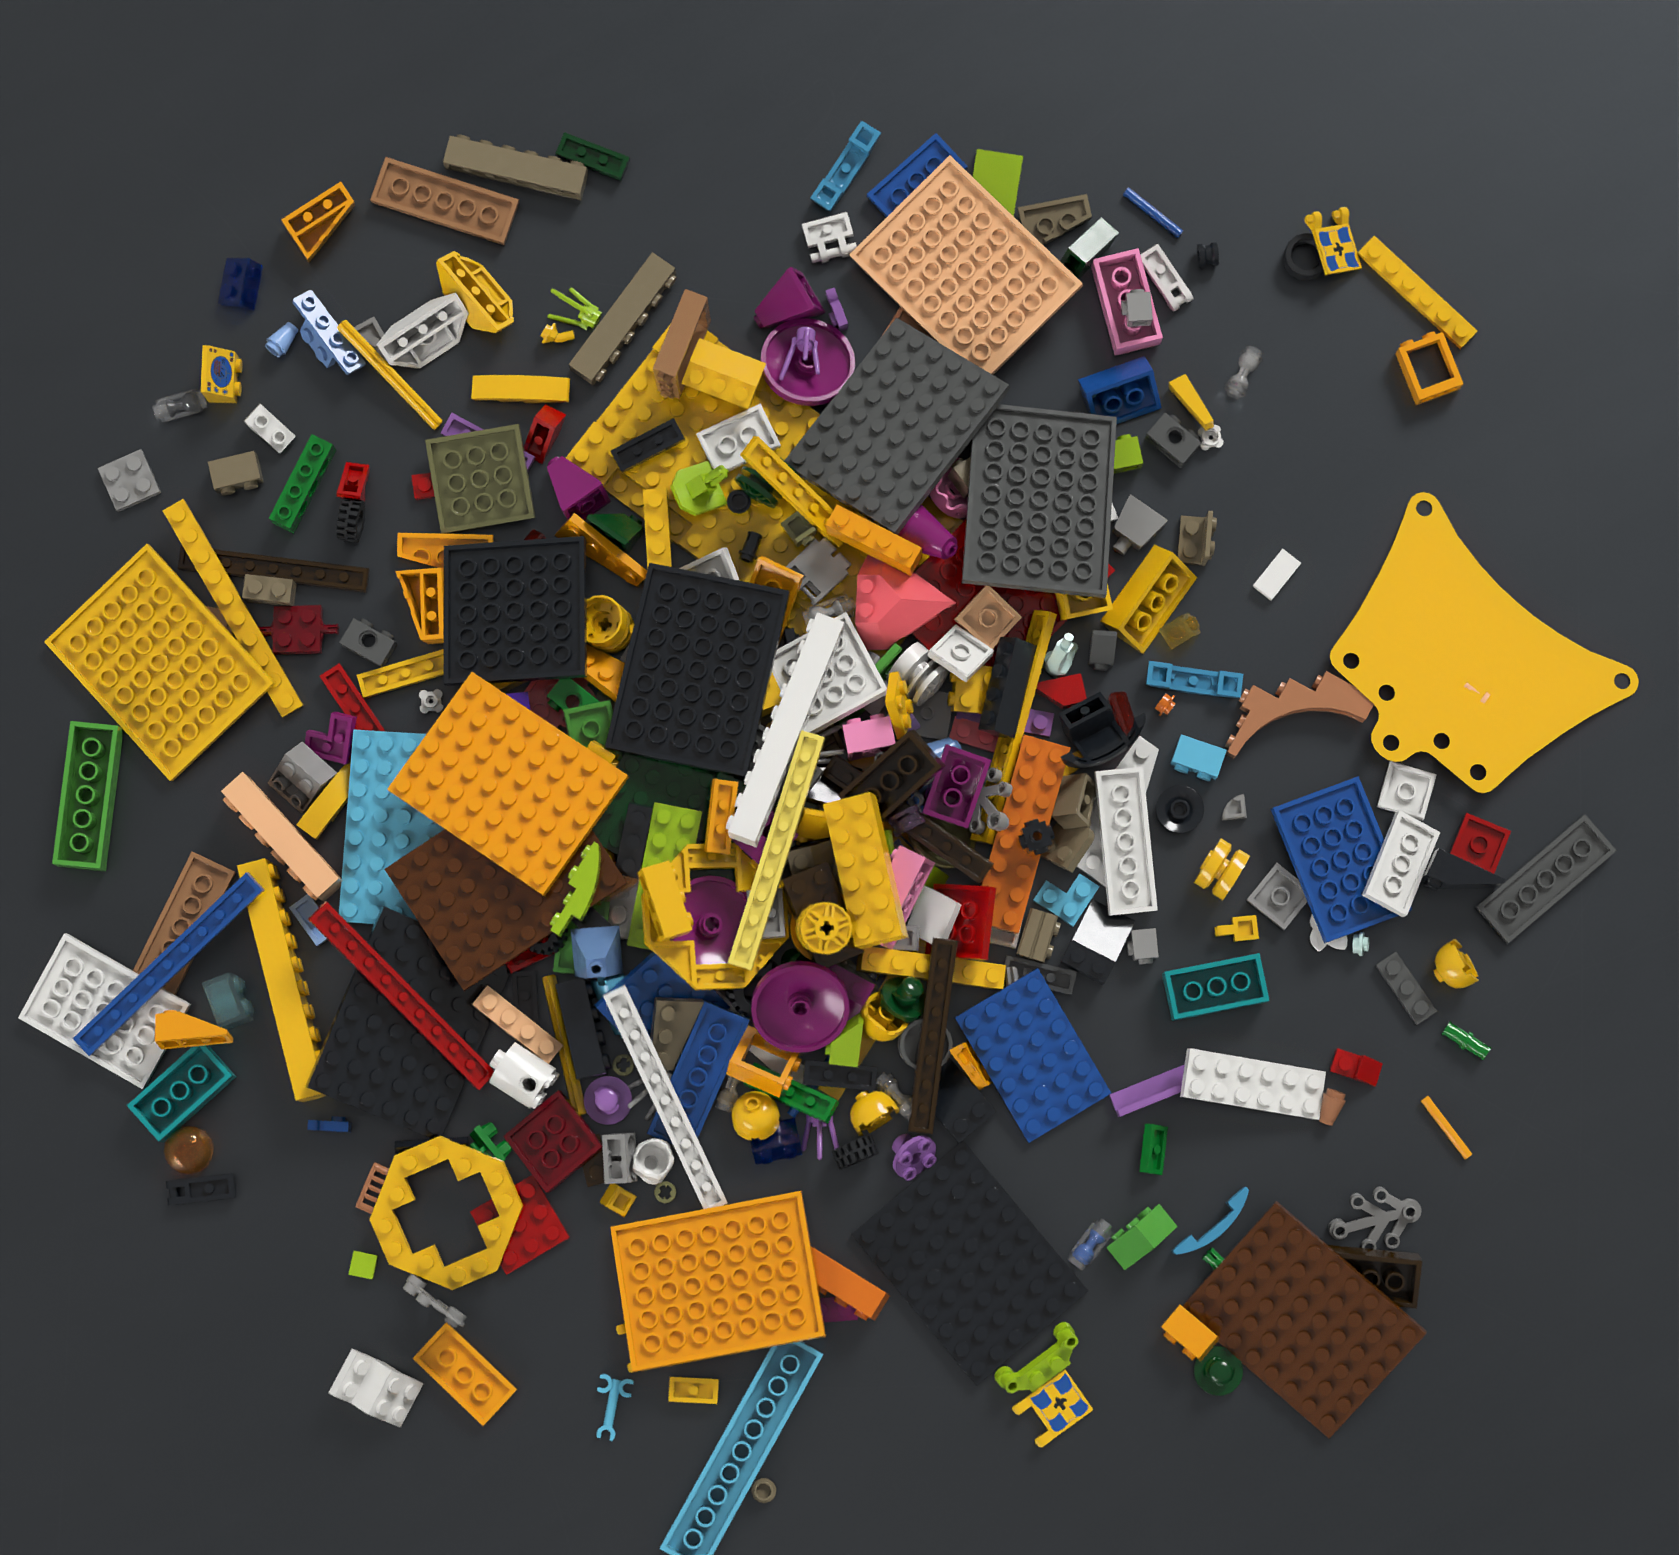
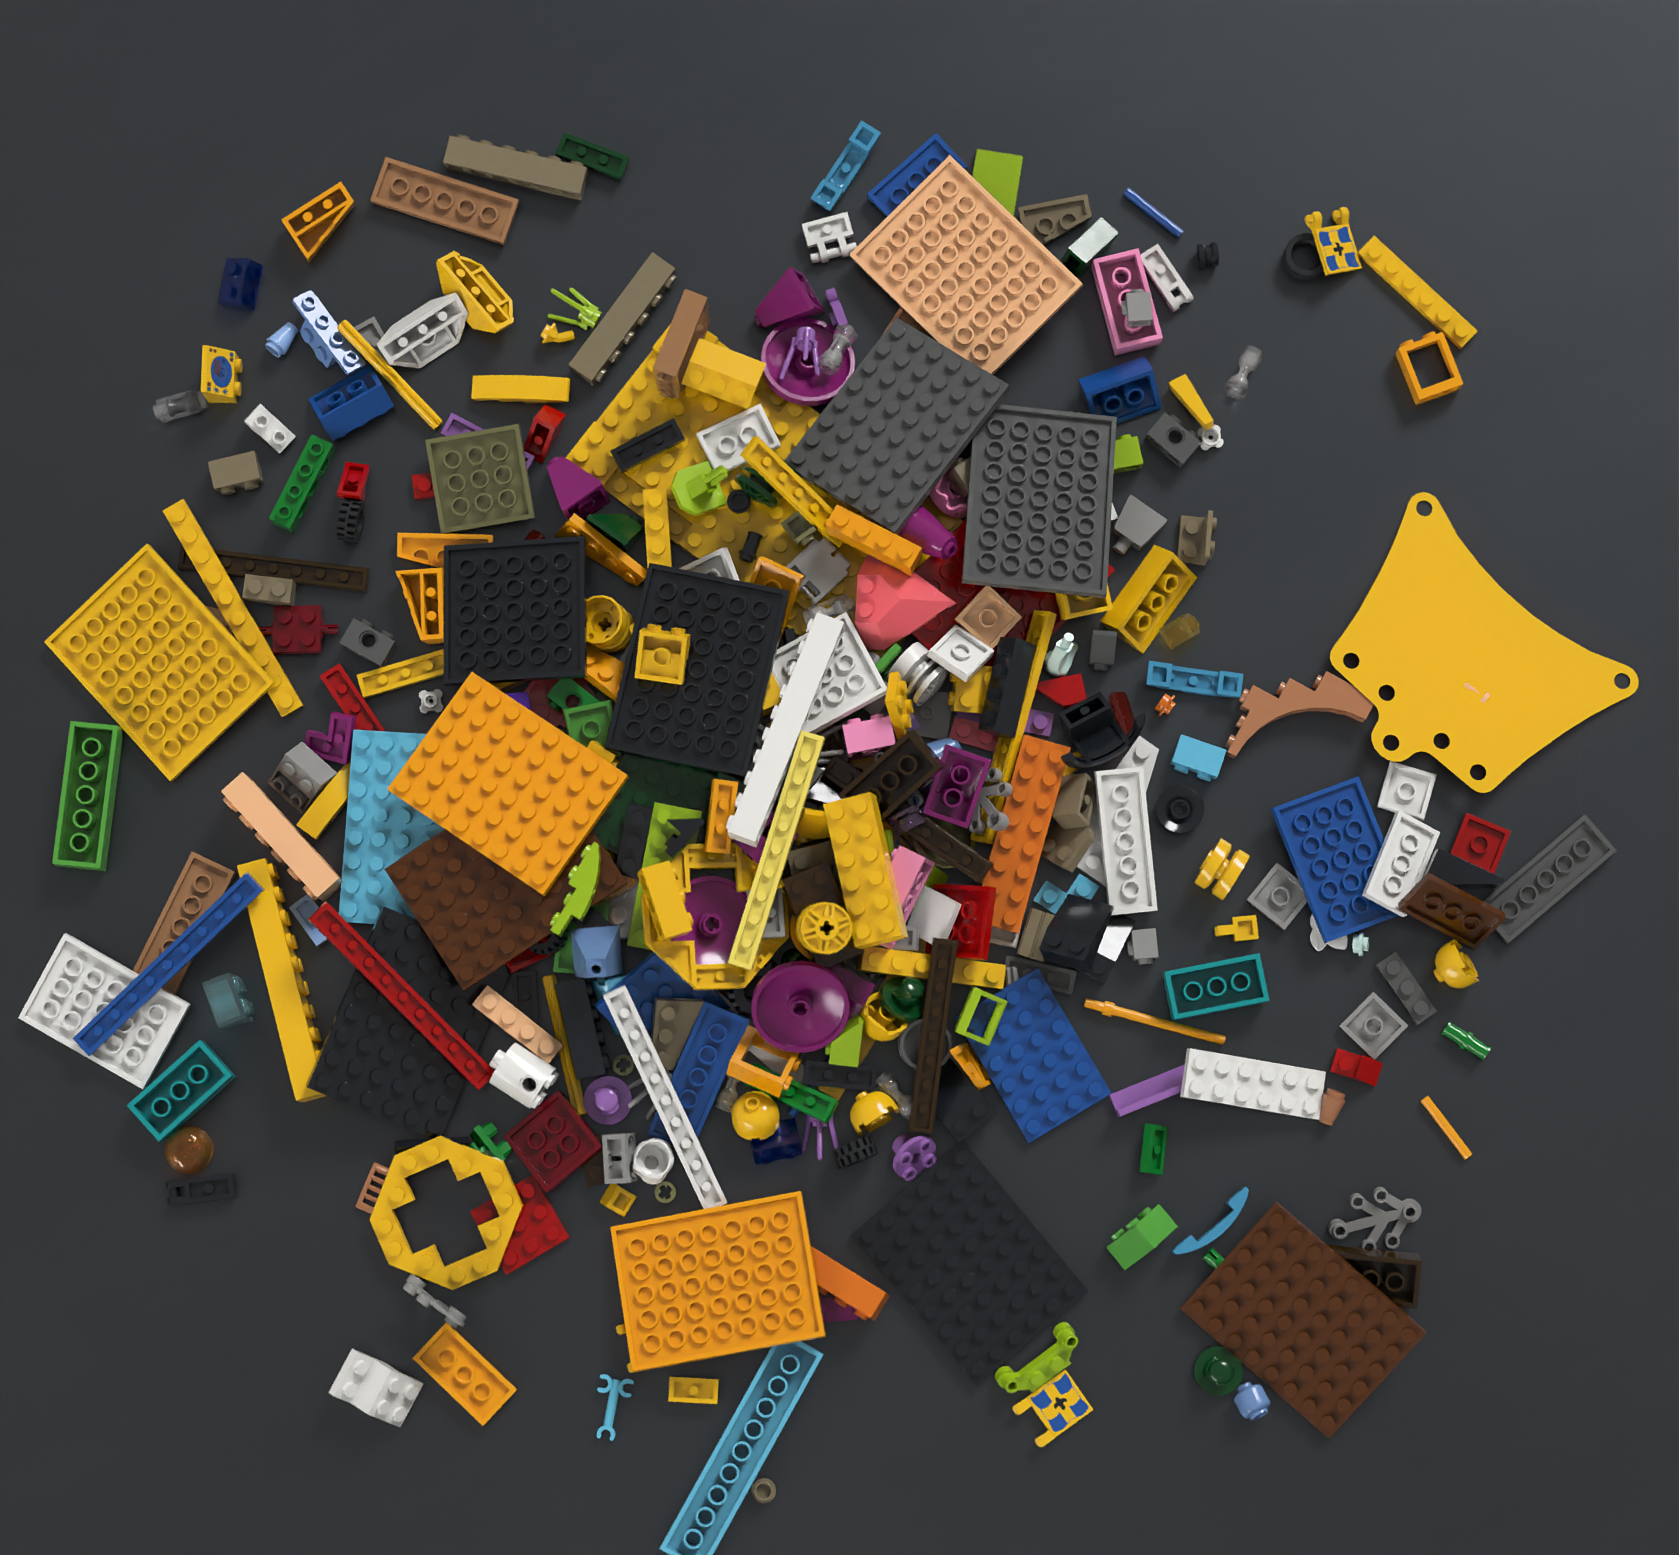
(129, 480): light grey plate -> none
(181, 1030): light orange slope -> none
(337, 1124): blue plate -> none
(351, 402): none -> blue slope
(363, 1265): lime tile -> none
(662, 654): none -> yellow plate
(687, 828): none -> black slope
(832, 358): none -> clear piece
(969, 1009): none -> lime tile
(1026, 838): black brick -> none
(1076, 932): none -> black slope
(1084, 1253): clear piece -> none
(1108, 1009): none -> light orange bar
(1189, 1333): light orange brick -> none
(1235, 809): light grey tile -> none
(1252, 1401): none -> medium blue head
(1276, 574): white tile -> none
(1373, 1025): none -> light grey plate
(1451, 910): none -> reddish brown plate

